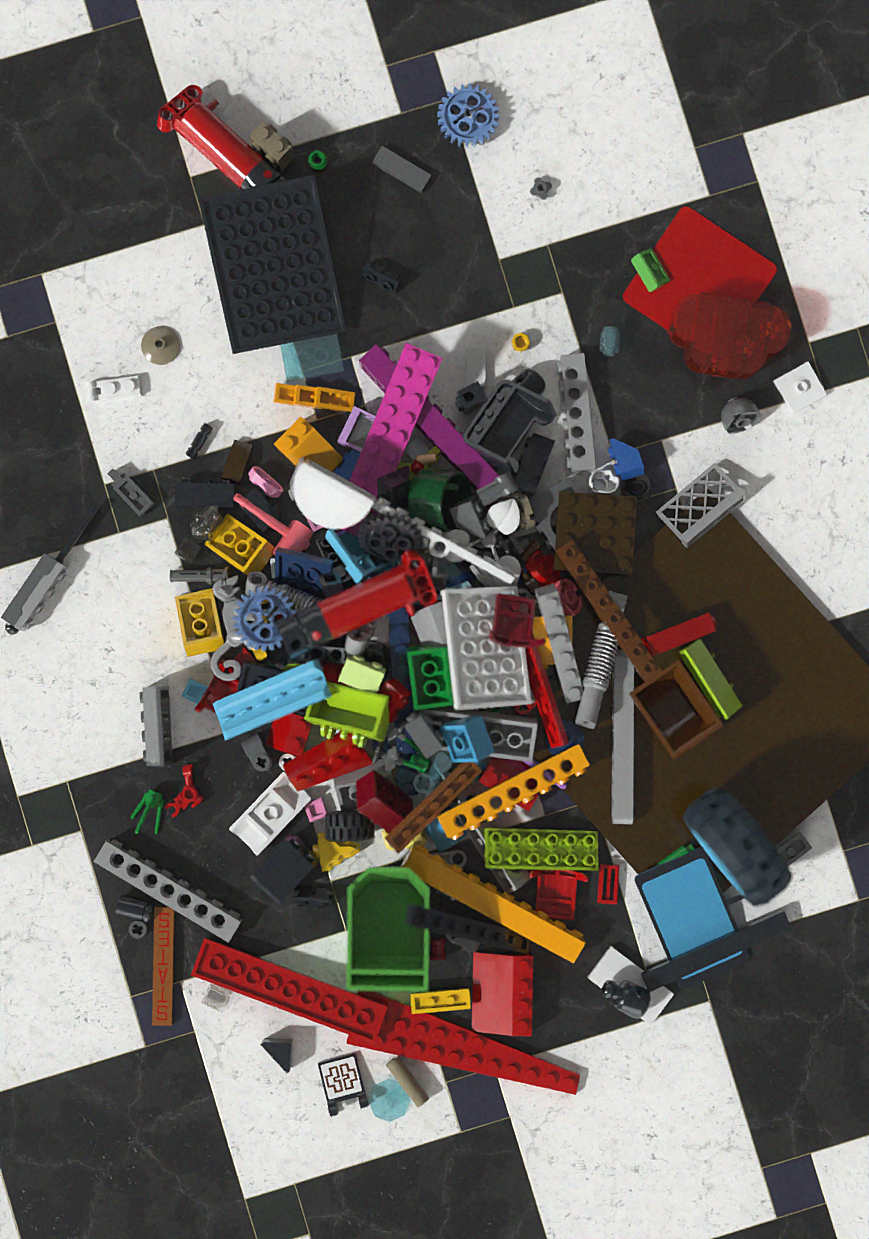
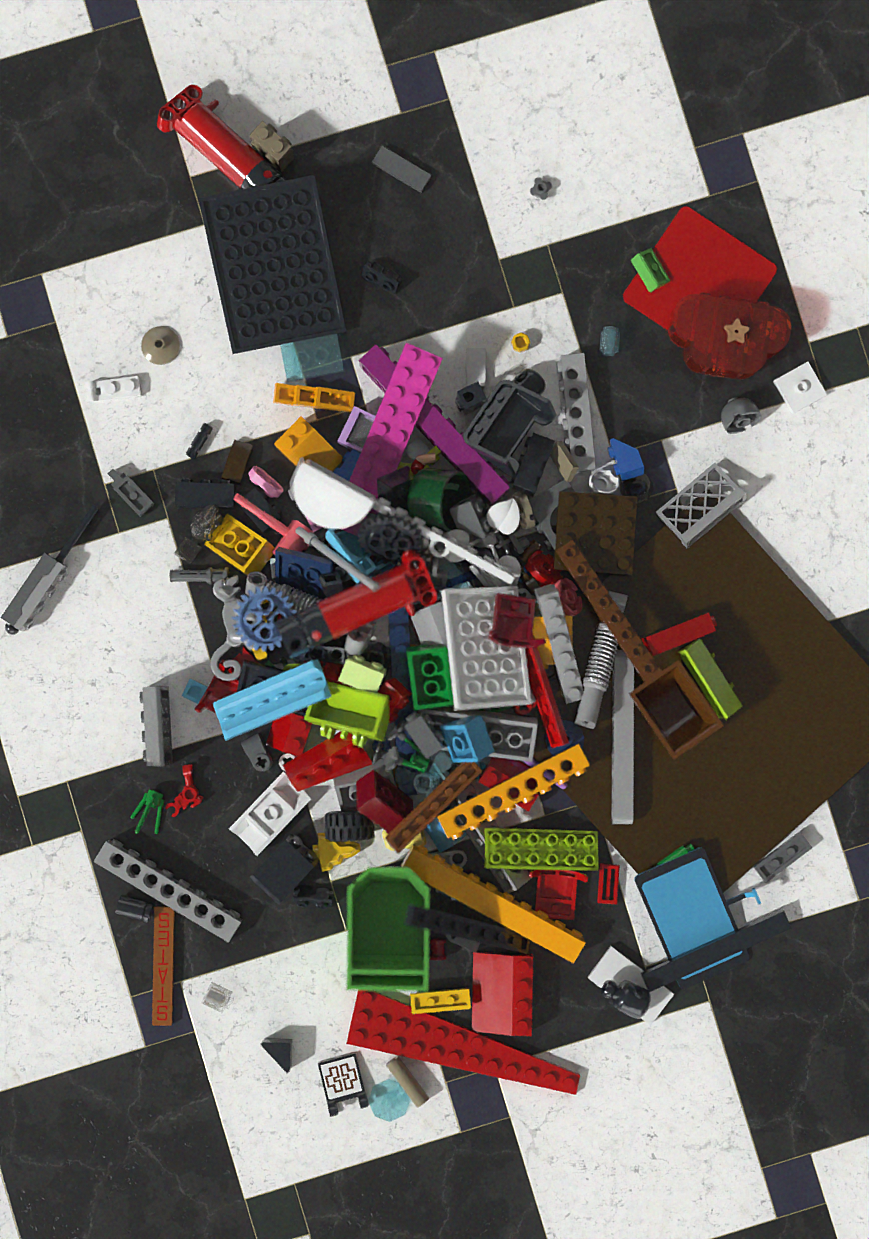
(137, 934): dark grey bush -> none
(199, 622): yellow slope -> none
(289, 990): red plate -> none
(312, 540): none -> light grey bar
(316, 809): bright pink tile -> none
(317, 154): green plate -> none
(459, 100): medium blue gear -> none
(502, 486): dark grey piece -> none
(564, 461): none -> dark tan tile
(732, 336): none -> medium nougat plate
(738, 846): black wheel -> none

